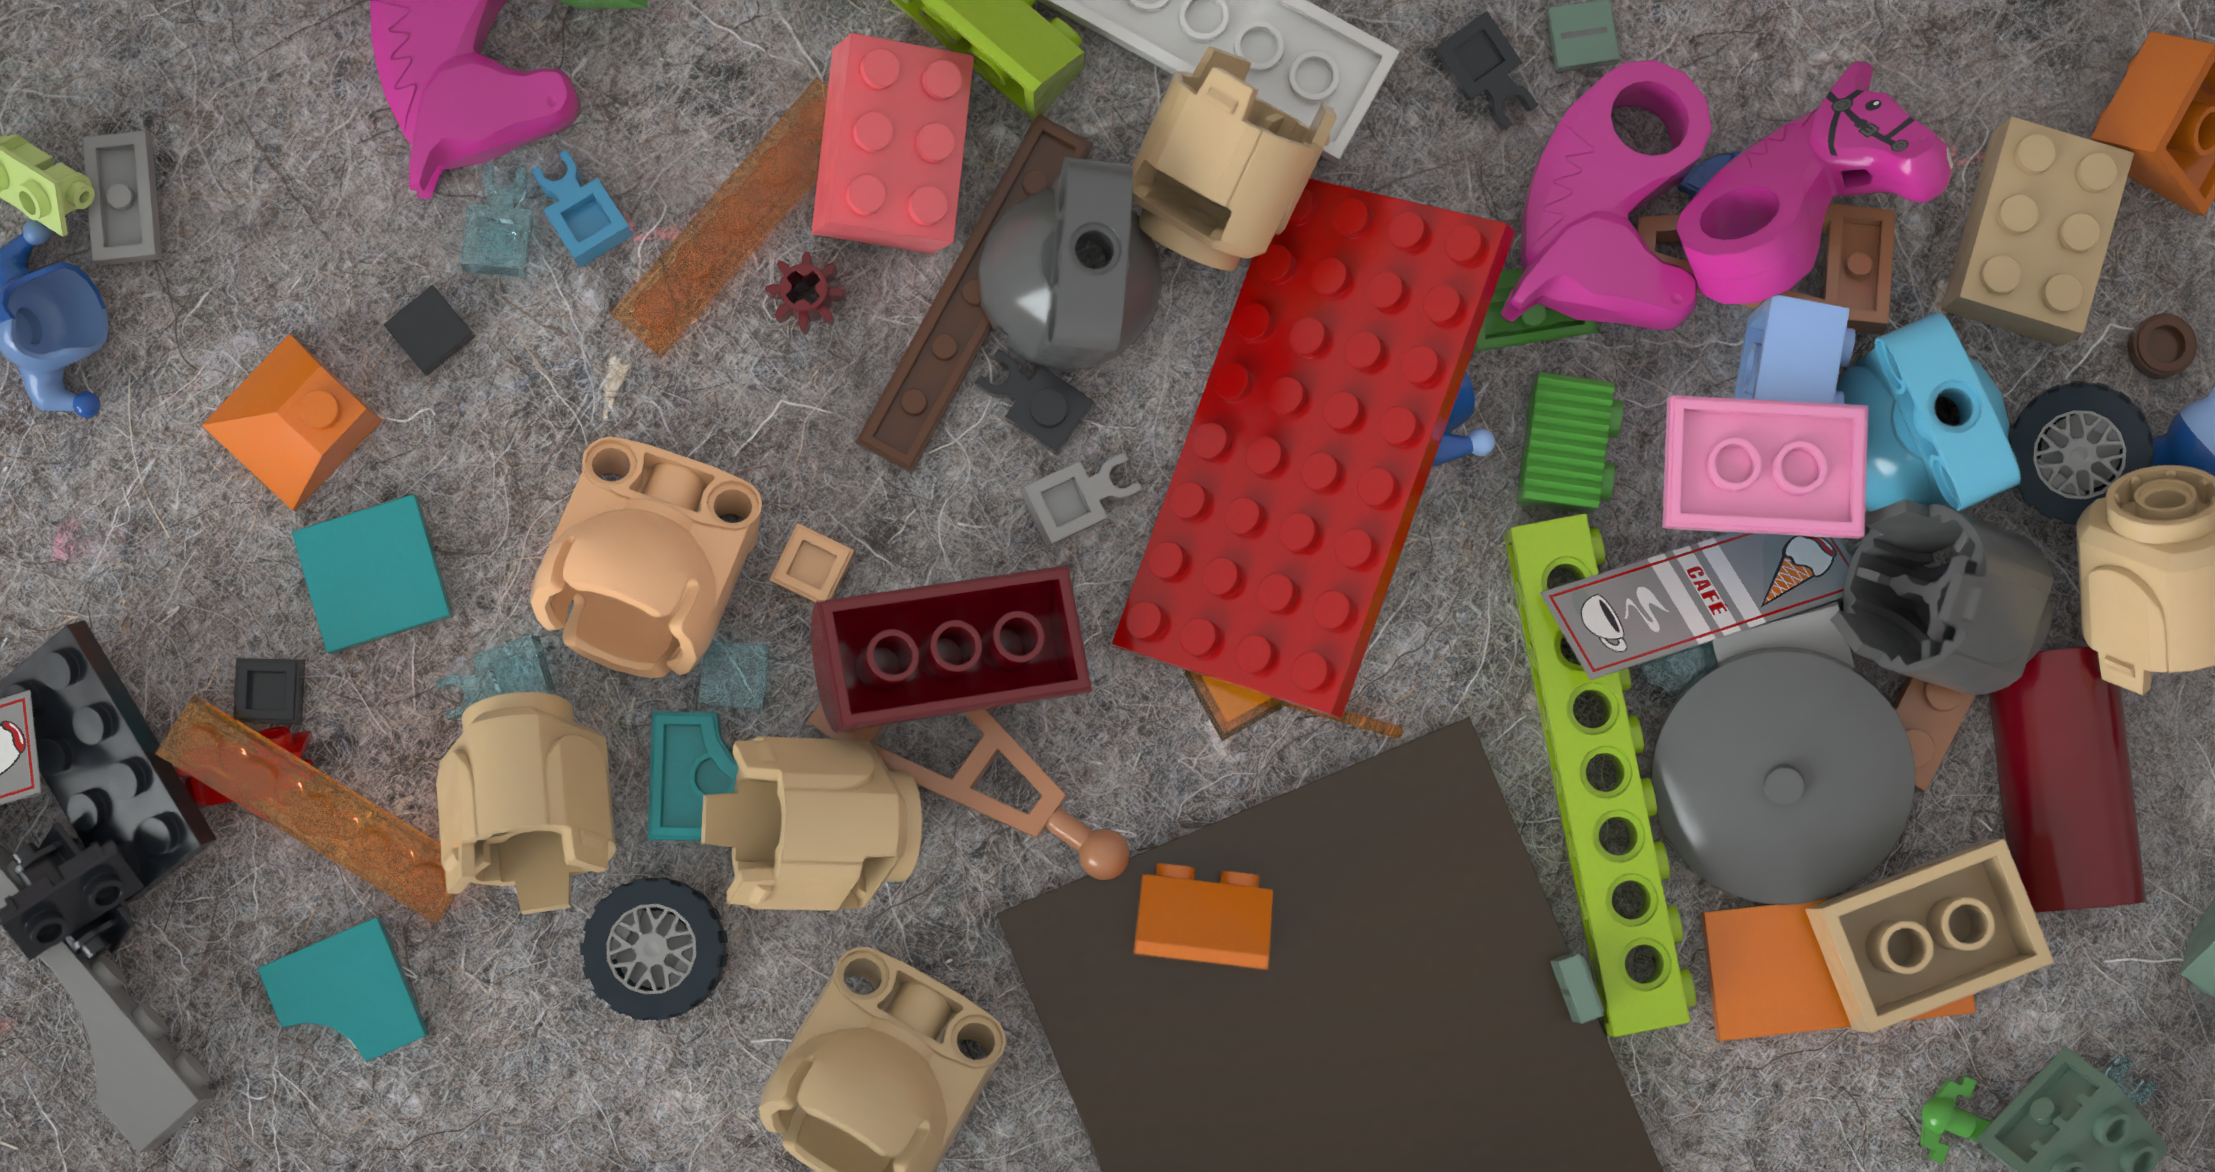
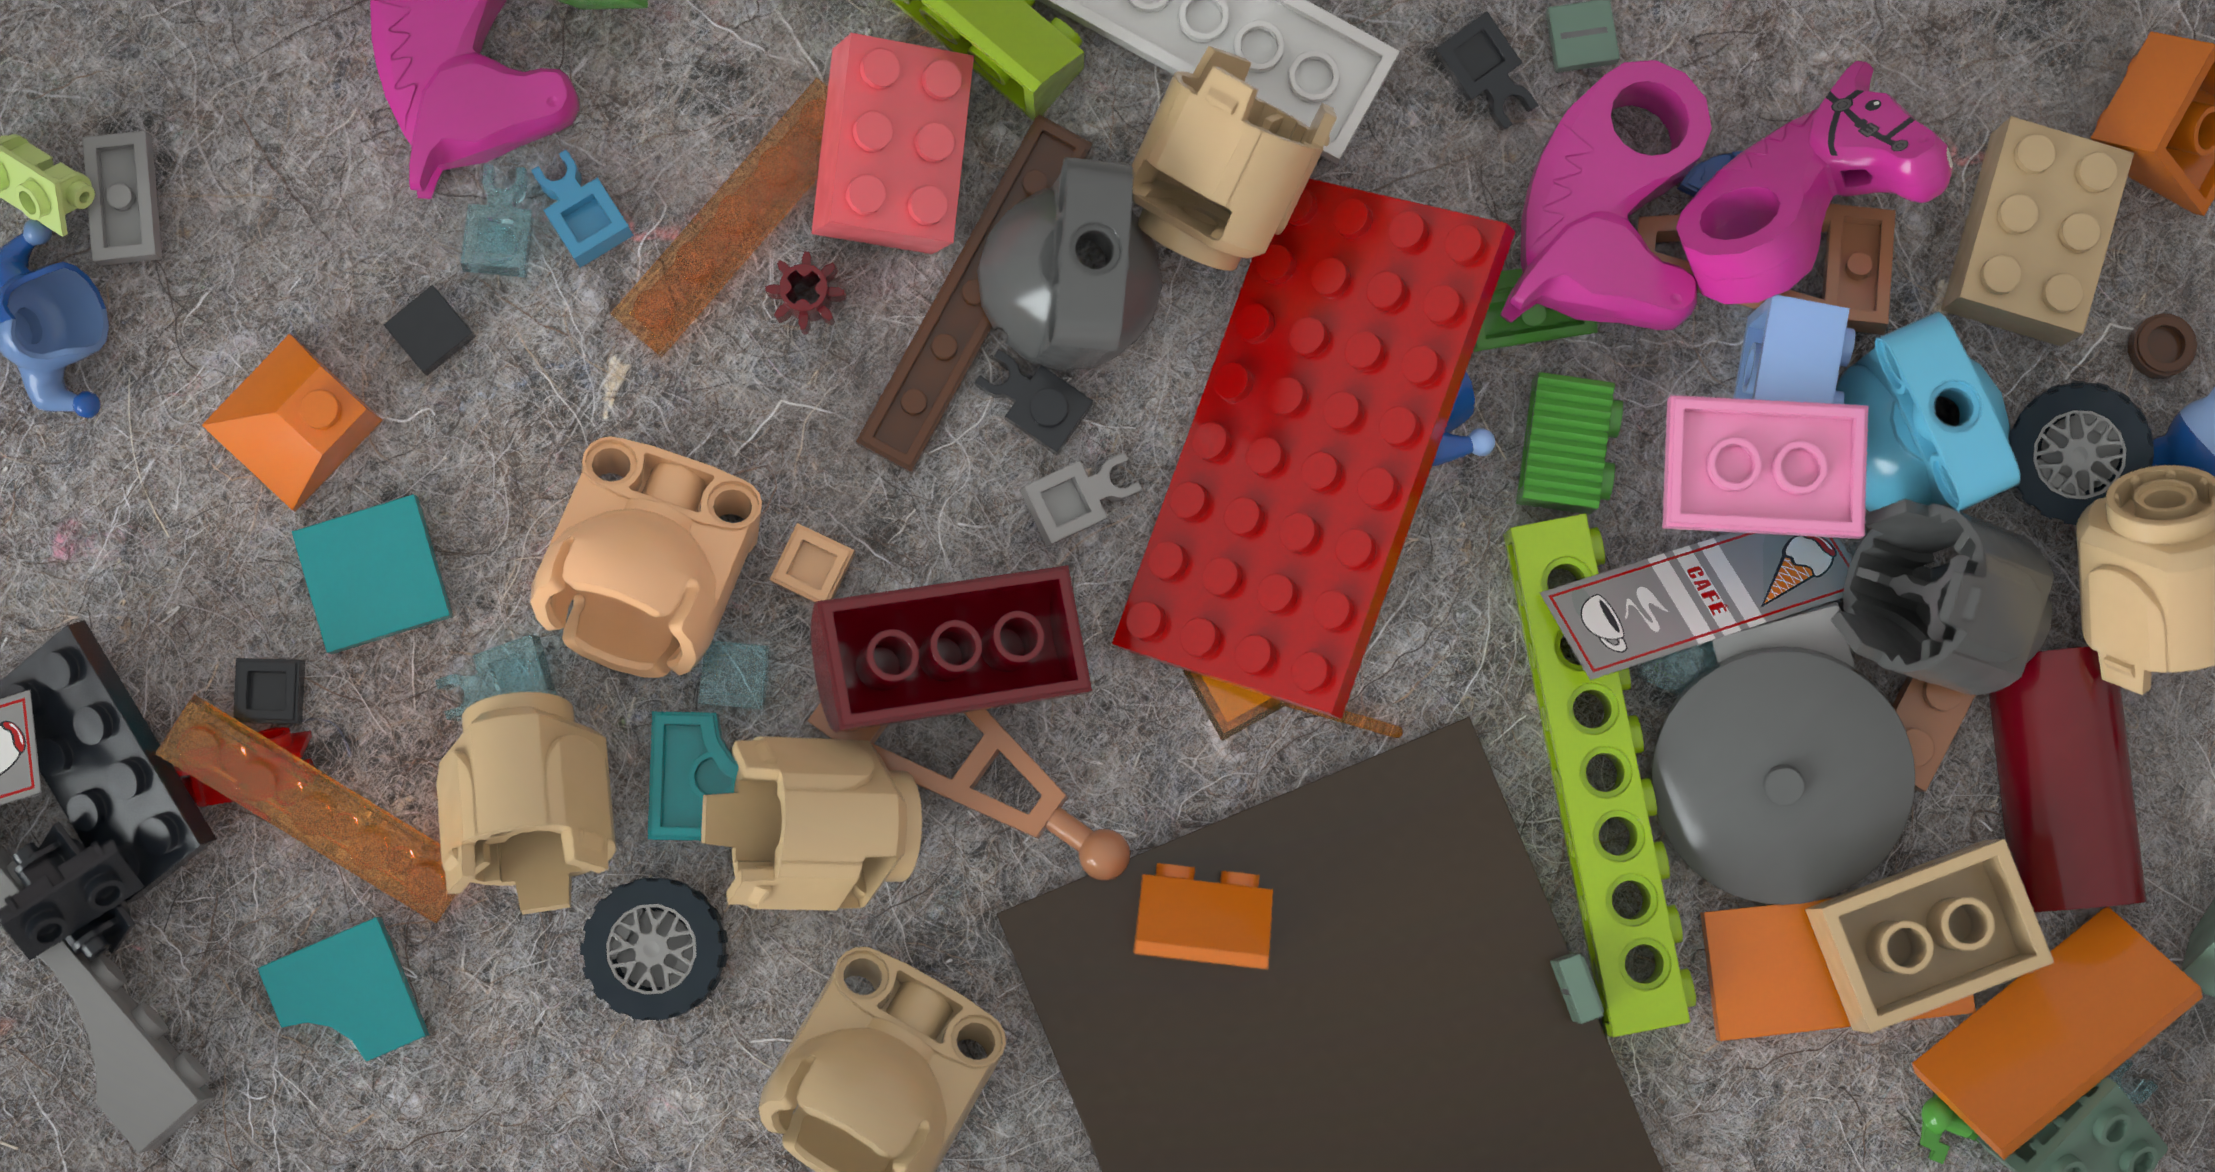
(2056, 1032): none -> orange tile

